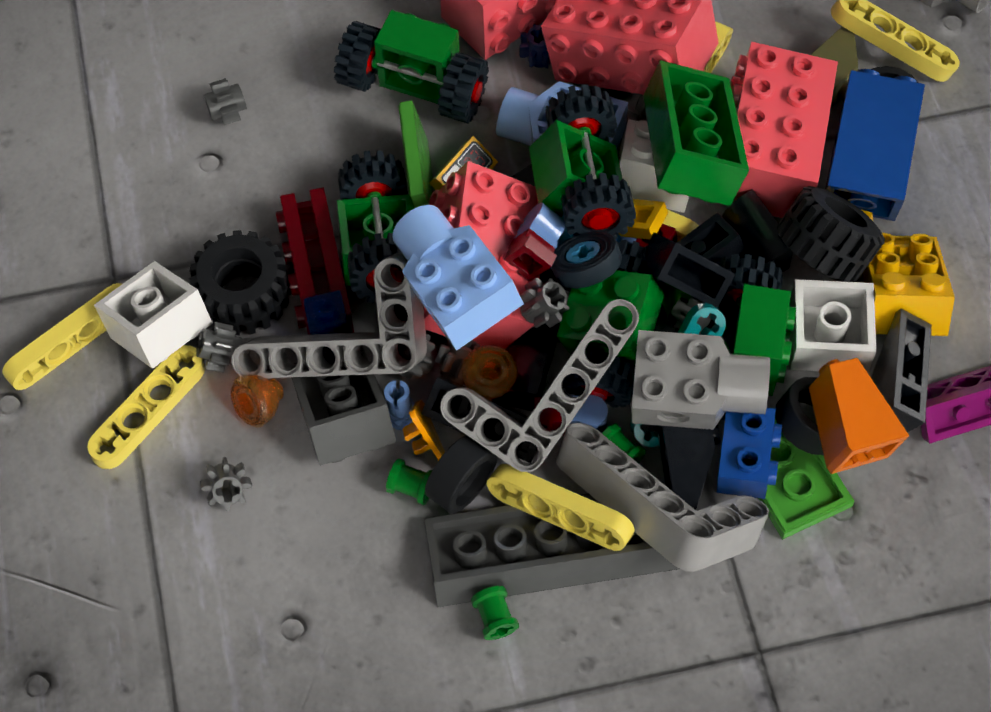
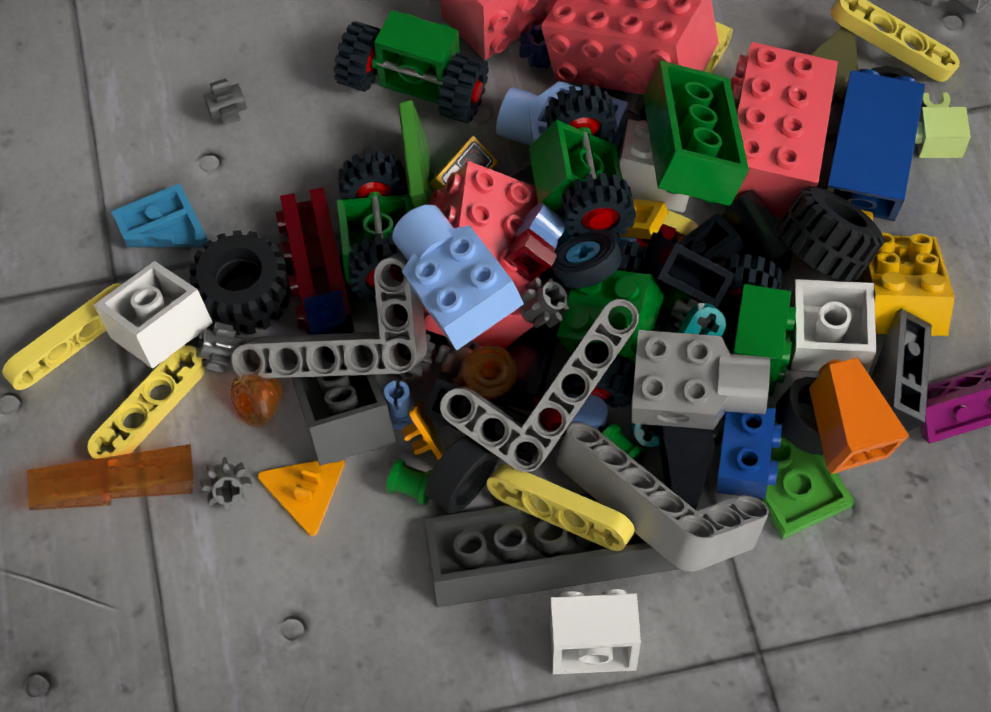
(102, 479): none -> clear orange slope
(160, 221): none -> dark azure wing
(304, 490): none -> light orange piece
(494, 612): green bush -> none
(594, 632): none -> white brick
(942, 129): none -> yellowish green brick

